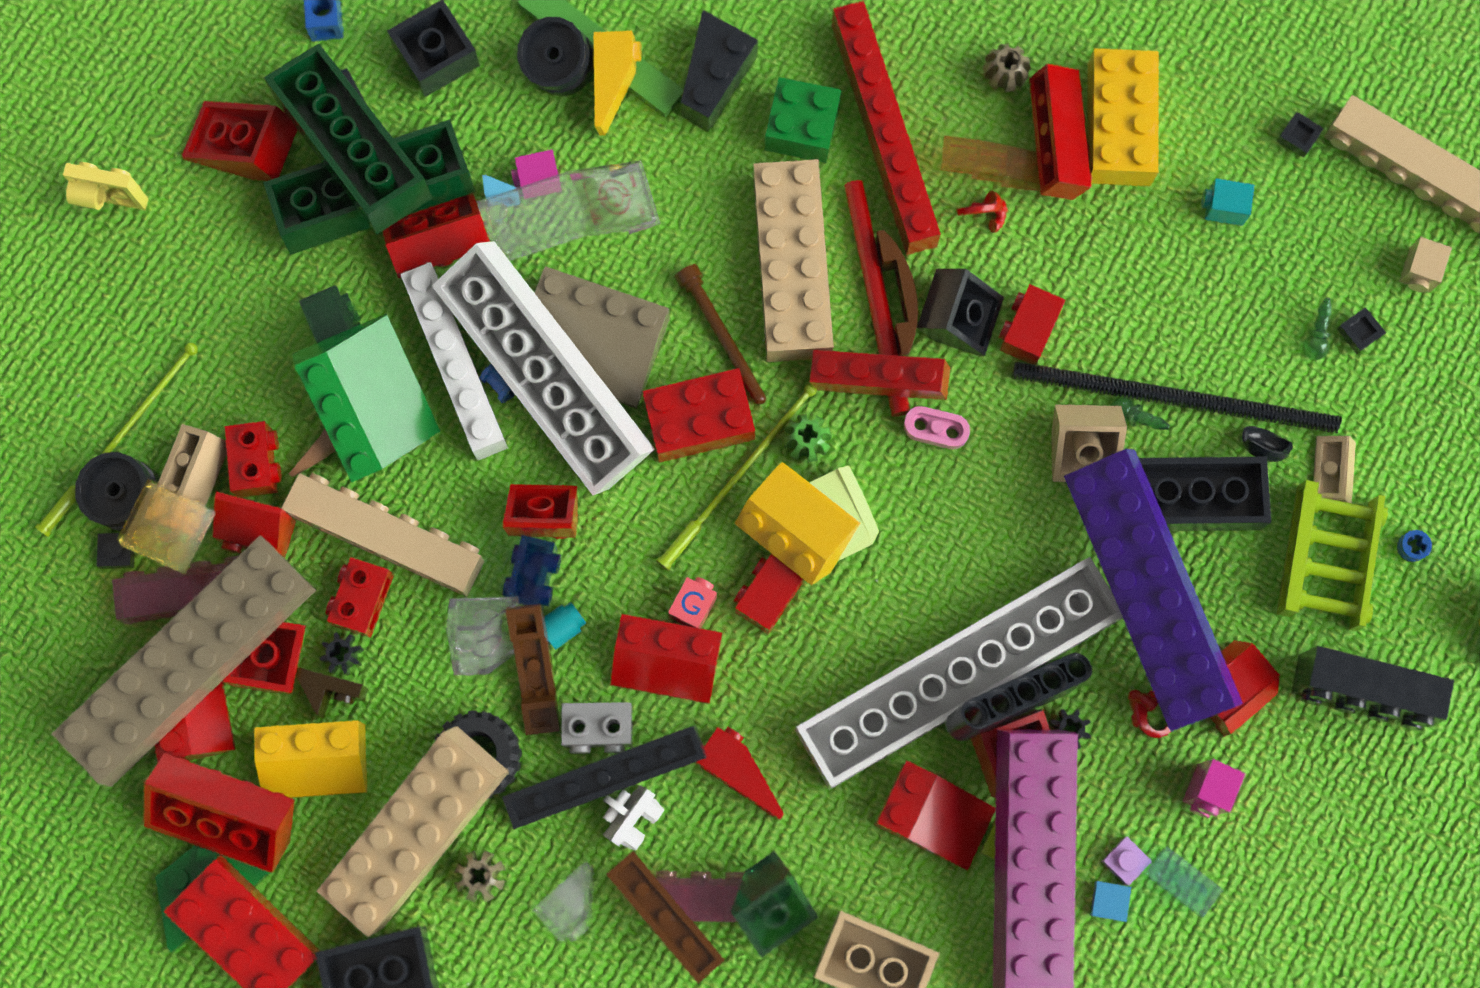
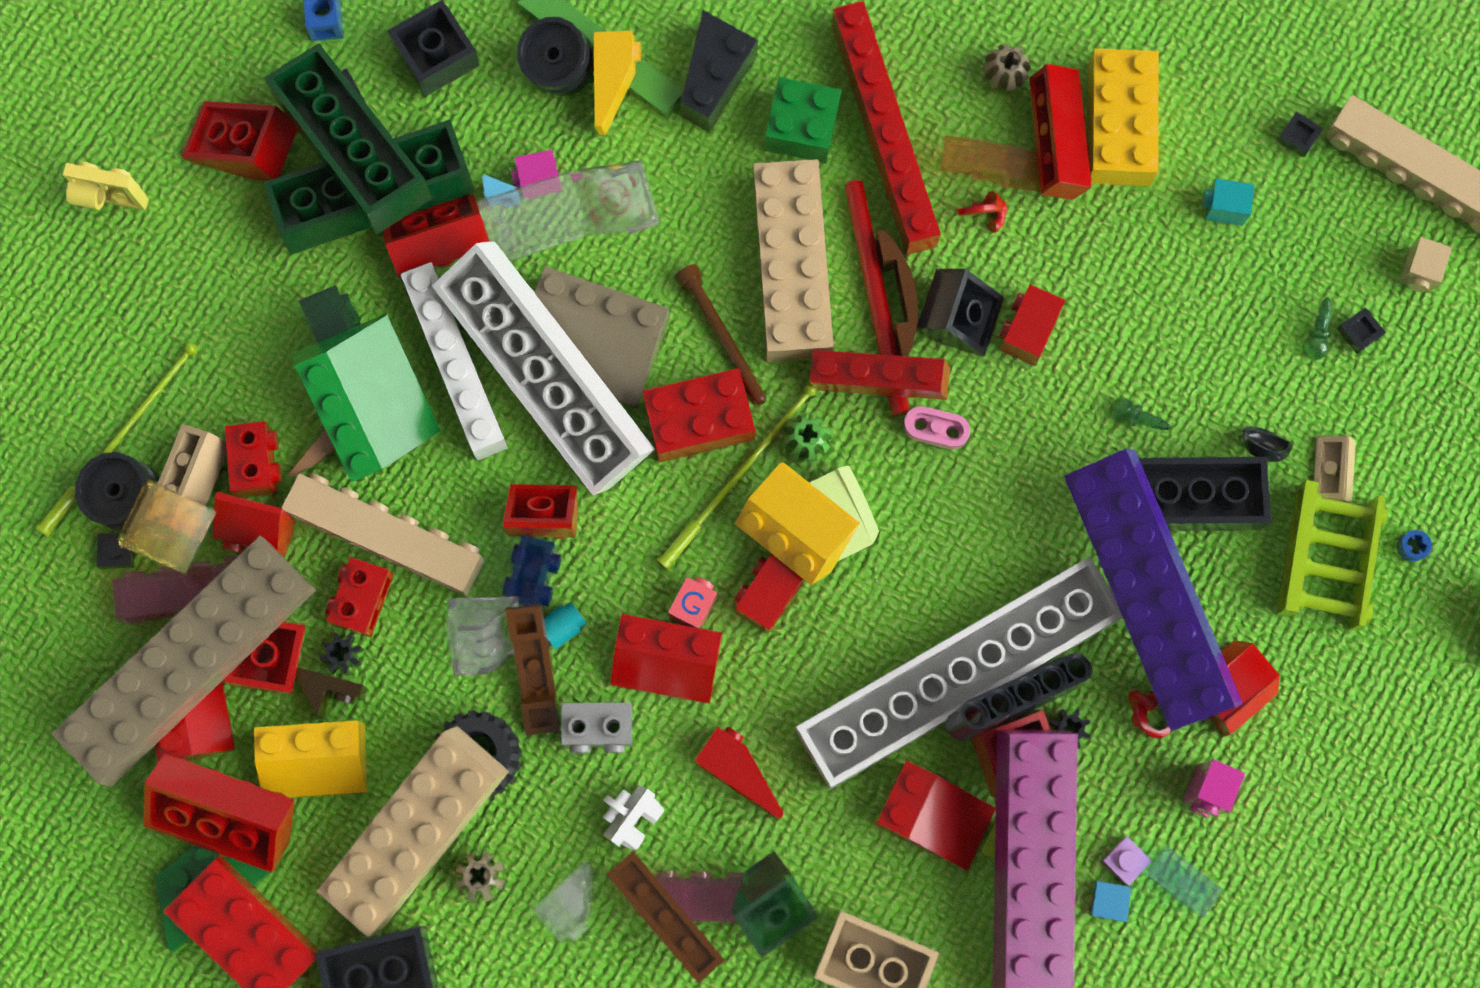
(495, 380): blue bush -> none
(604, 777): black plate -> none
(1084, 436): tan slope -> none
(1177, 396): black axle -> none
(1372, 687): black brick -> none

